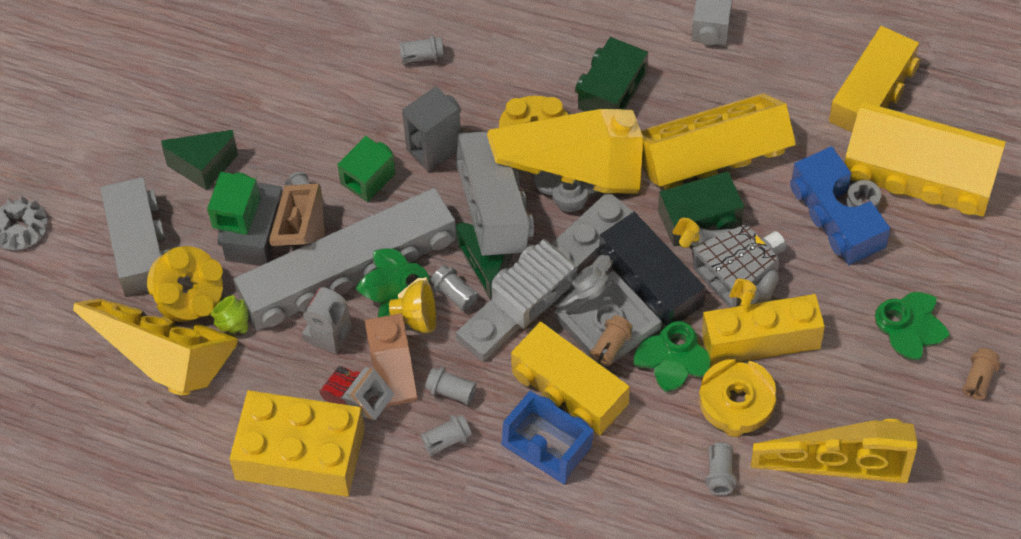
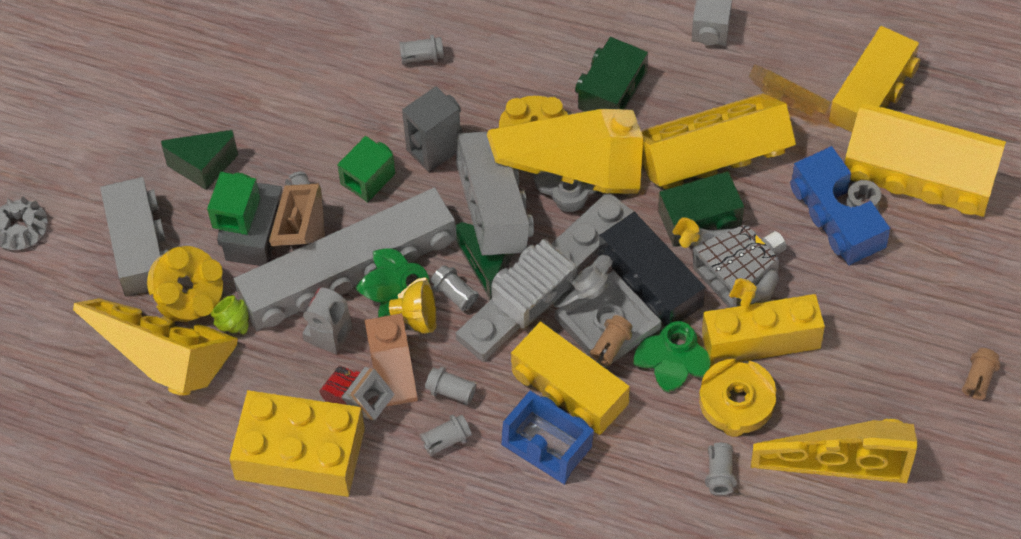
(778, 86): none -> clear yellow wing
(916, 324): green plate -> none

